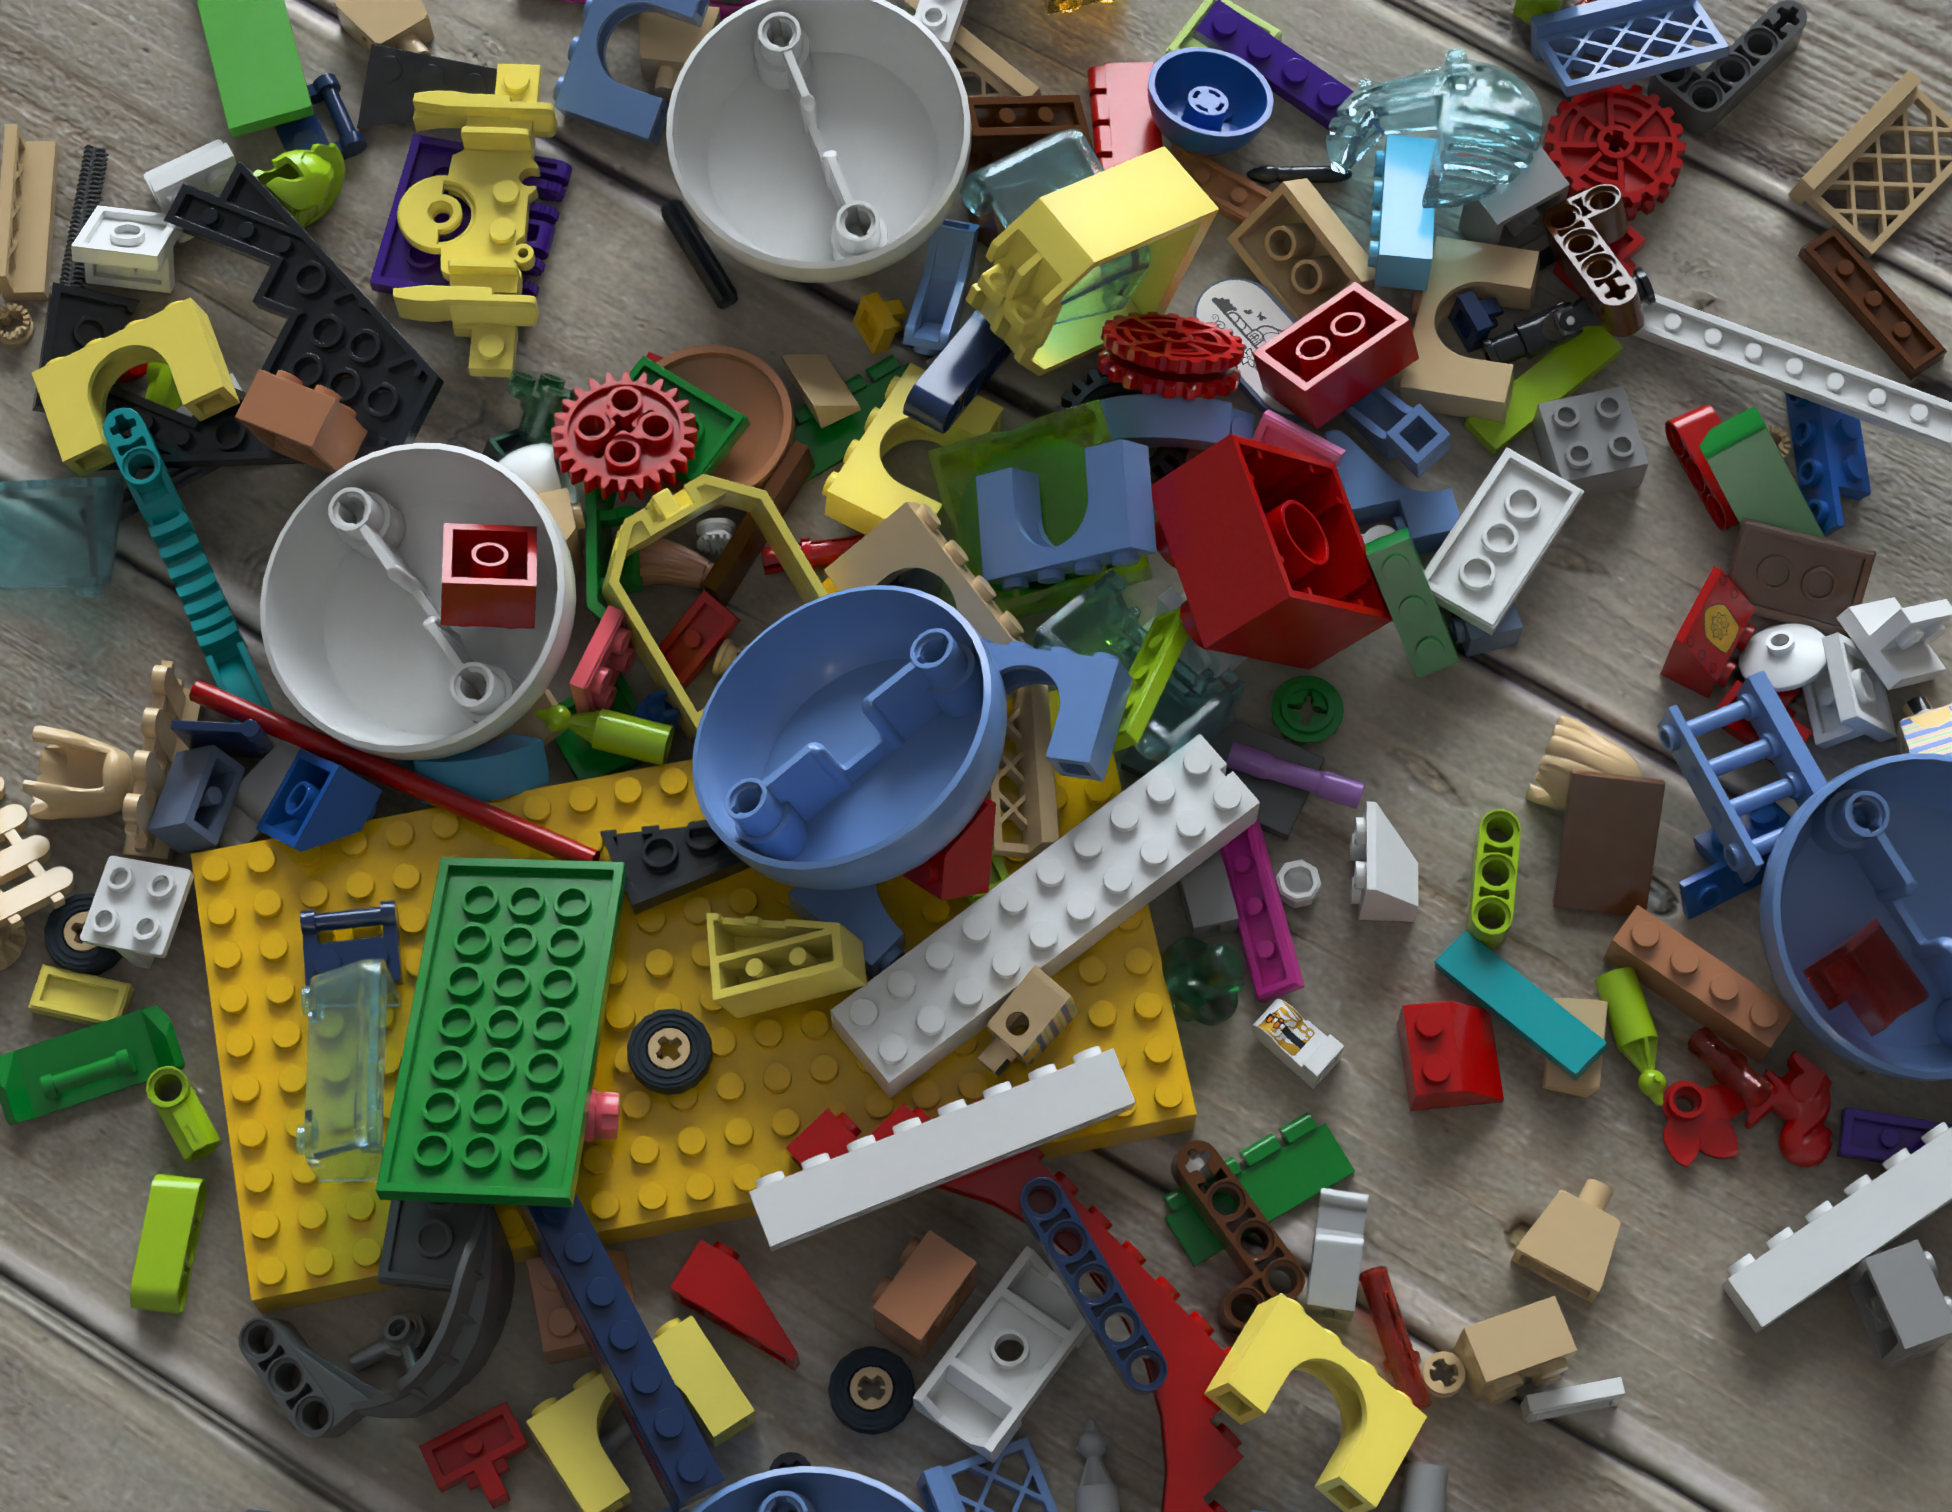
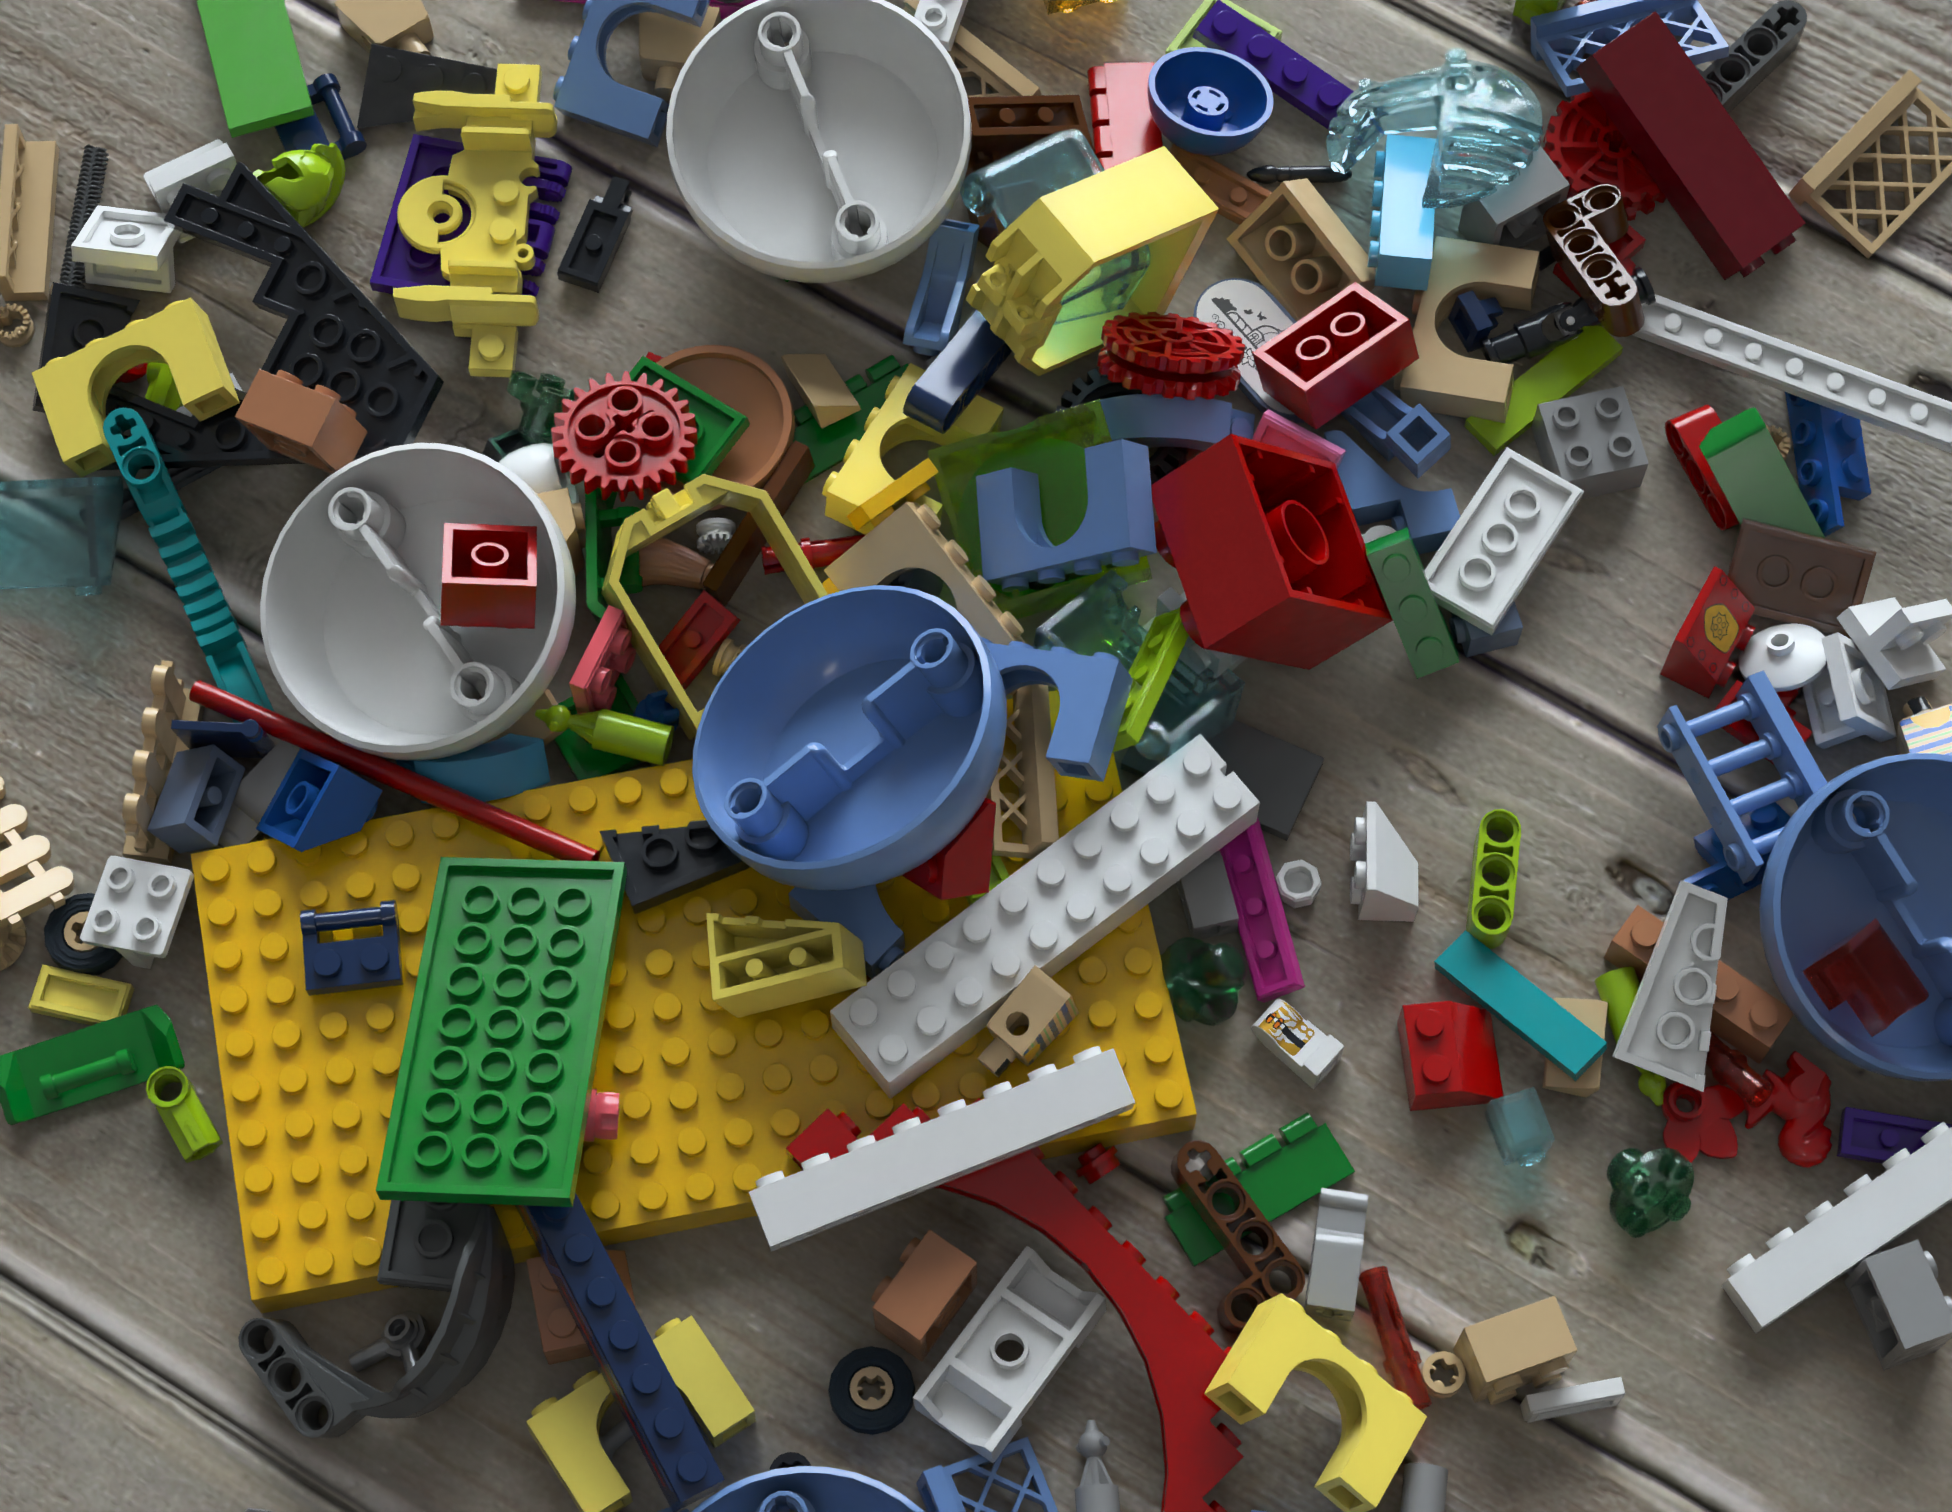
(78, 777): tan hair -> none
(168, 1244): lime beam -> none
(346, 1070): clear light blue windscreen -> none
(477, 1453): red hinge -> none
(597, 237): none -> black hinge
(668, 1075): black bush -> none
(699, 254): black axle -> none
(726, 1295): red slope -> none
(878, 321): yellow tile -> none
(908, 486): none -> yellow plate
(1094, 1311): dark blue beam -> none
(1097, 1162): none -> red plate
(1267, 766): medium lavender piece -> none
(1324, 700): green gear -> none
(1520, 1127): none -> clear light blue brick
(1572, 1241): tan torso -> none
(1576, 748): tan hair -> none
(1608, 842): reddish brown tile -> none
(1649, 1189): none -> clear green plate
(1676, 996): none -> white wing
(1691, 147): none -> dark red brick
(1872, 303): reddish brown tile -> none

